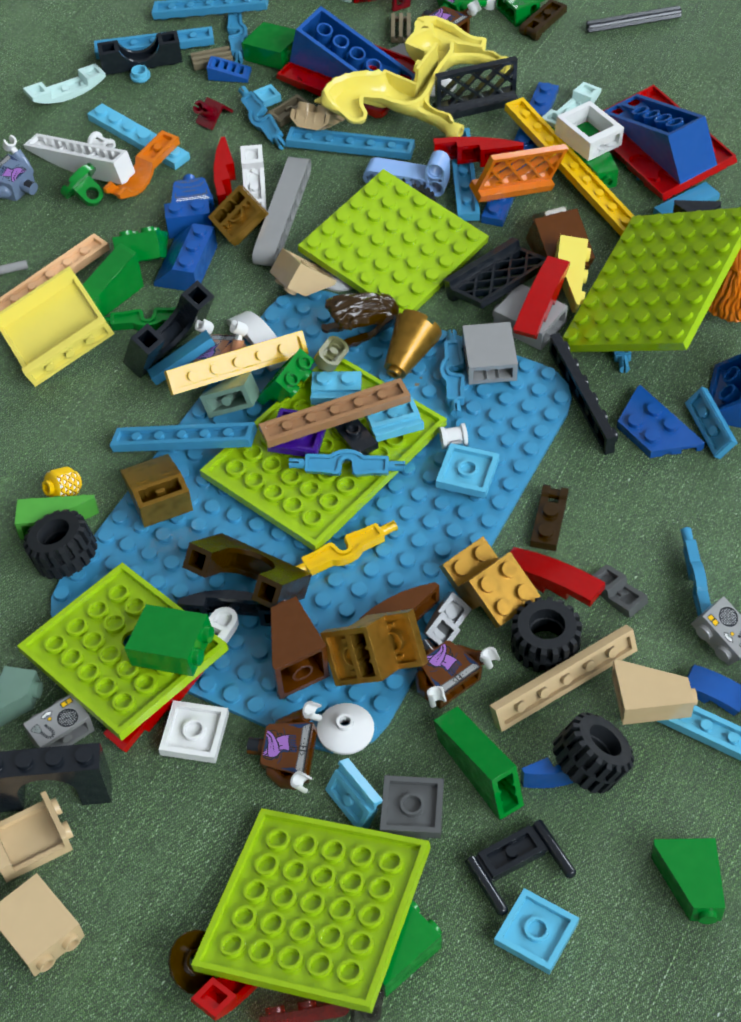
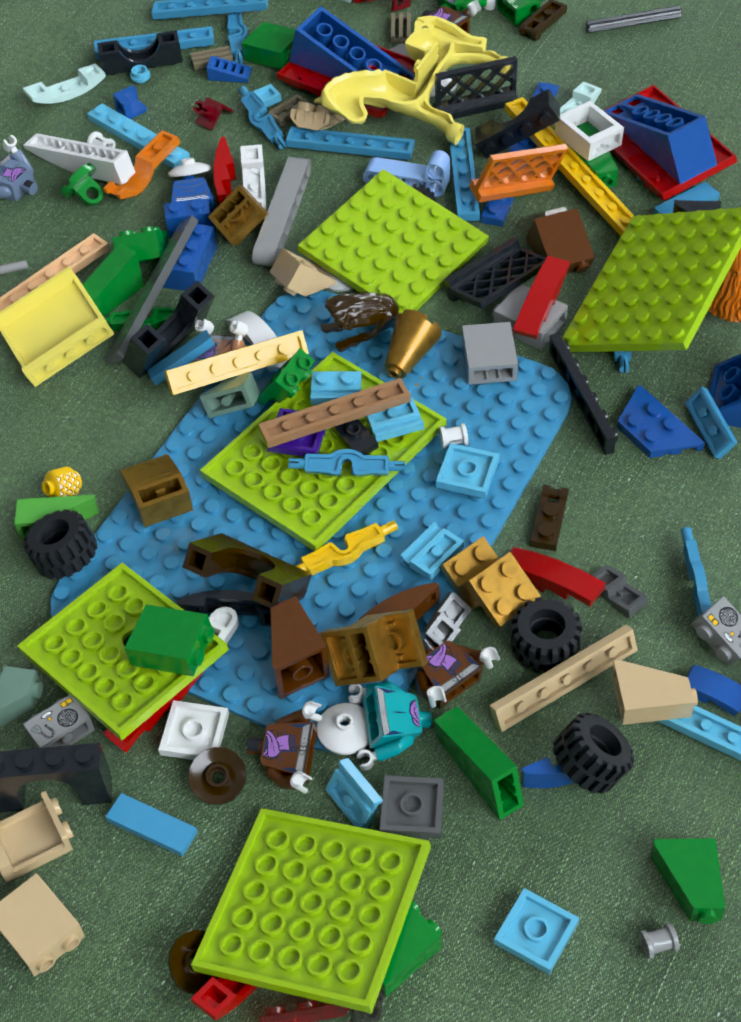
(127, 102): none -> blue panel
(151, 824): none -> dark azure tile
(152, 289): none -> dark grey tile
(184, 437): dark azure plate -> none
(189, 167): none -> white dish
(212, 762): none -> dark brown dish
(331, 354): olive plate -> none
(390, 718): none -> teal torso
(431, 551): none -> medium azure plate
(454, 382): dark azure piece -> none
(475, 148): red slope -> none
(513, 854): black plate -> none
(538, 114): none -> black arch
(575, 251): light yellow slope -> none
(659, 940): none -> light grey bush

